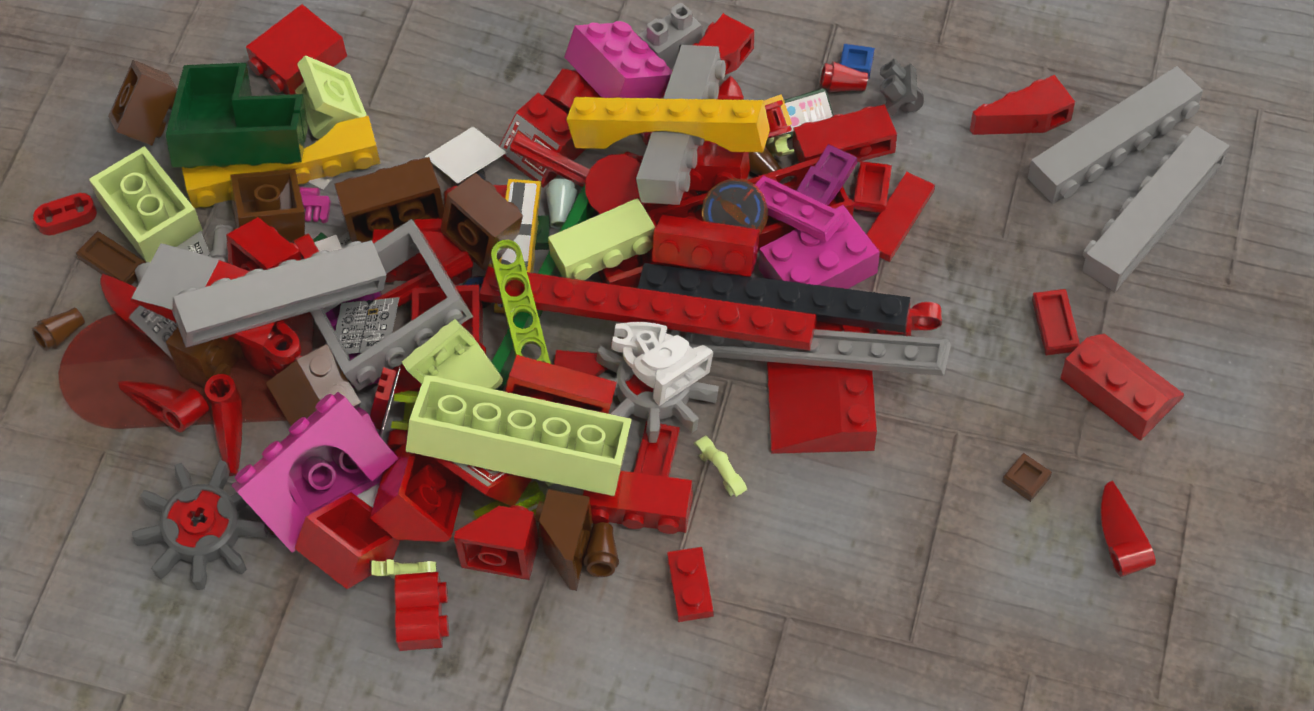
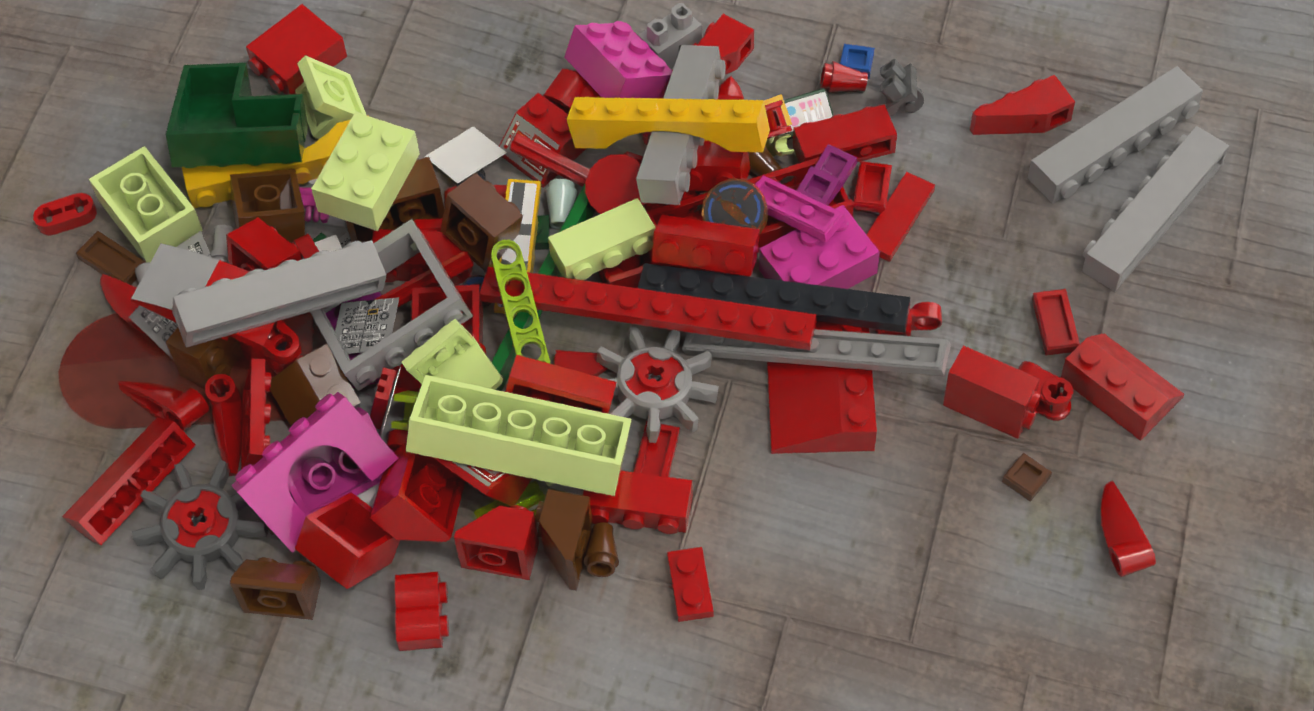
(56, 329): reddish brown cone -> none
(120, 486): none -> red brick
(143, 103): reddish brown slope -> none
(255, 413): none -> red plate
(277, 588): none -> reddish brown slope
(366, 171): none -> yellowish green brick
(392, 568): yellowish green arm -> none
(660, 358): white piece -> none
(732, 481): yellowish green arm -> none
(992, 392): none -> red brick
(1050, 388): none -> red piece

